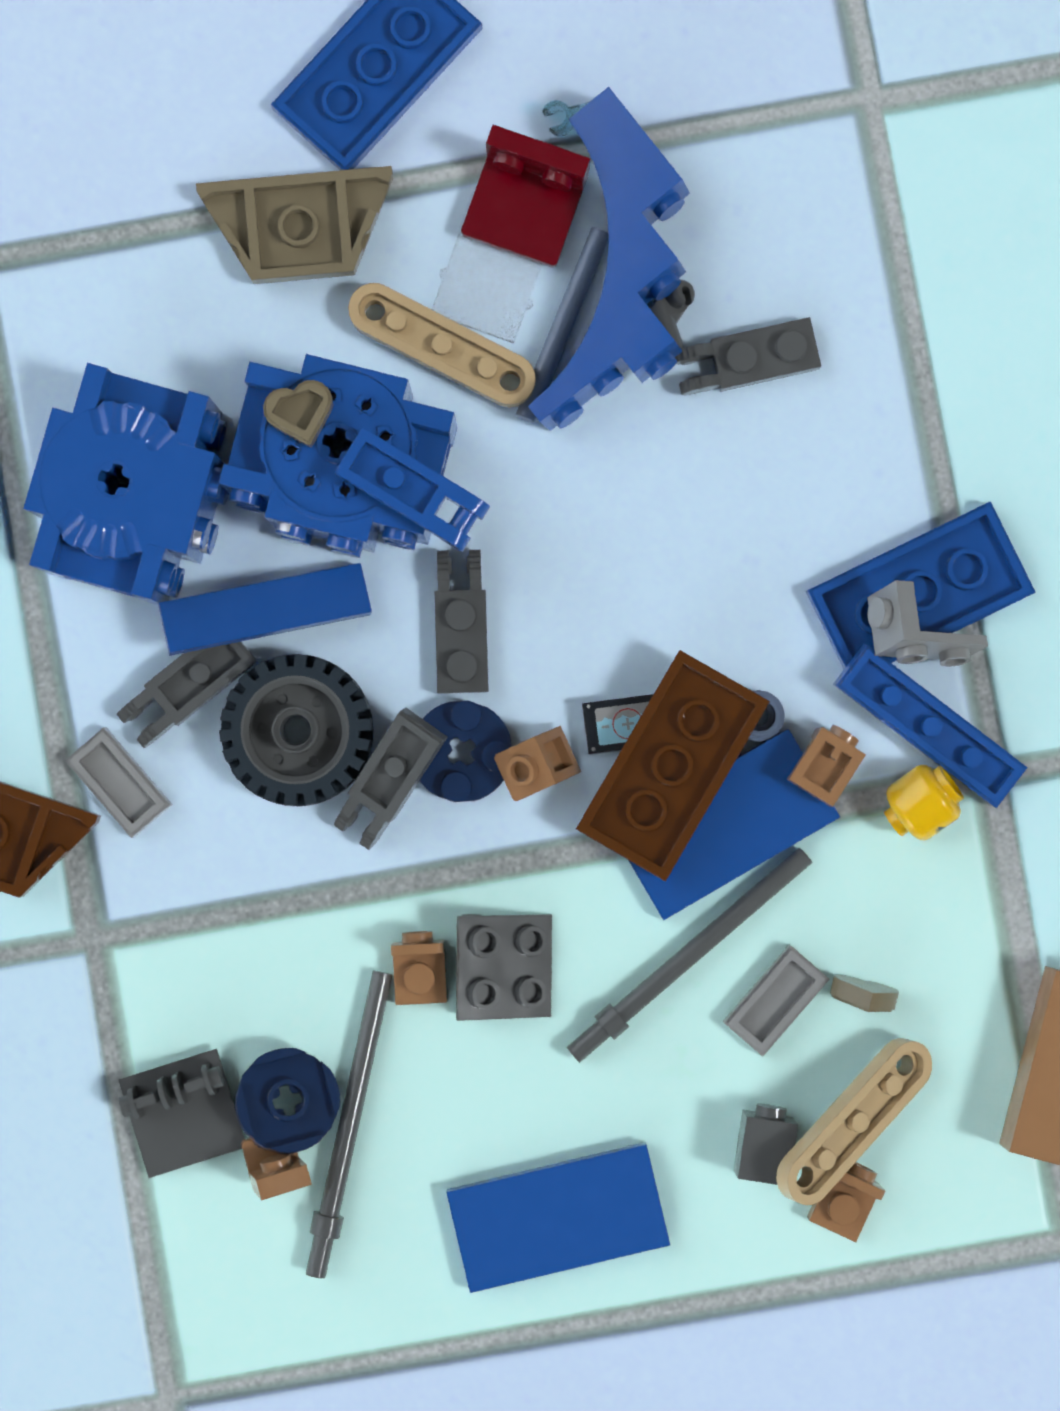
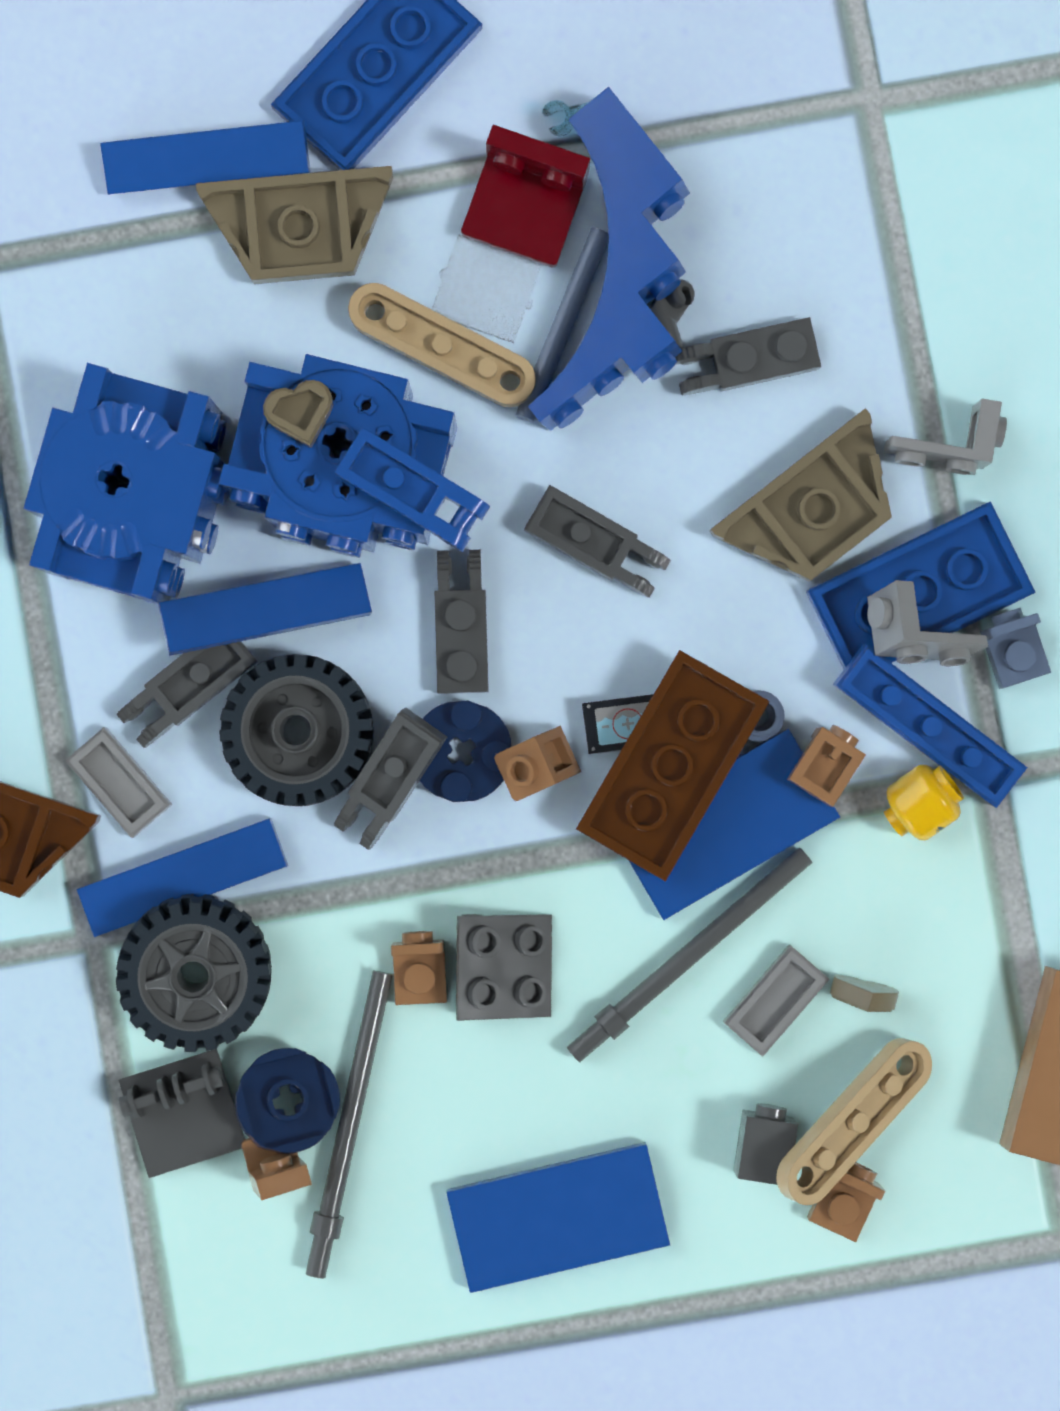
(186, 1011): none -> wheel
(194, 871): none -> blue tile
(205, 157): none -> blue tile
(591, 539): none -> dark grey hinge
(815, 506): none -> dark tan wing
(985, 433): none -> light grey bracket
(1015, 648): none -> sand blue bracket

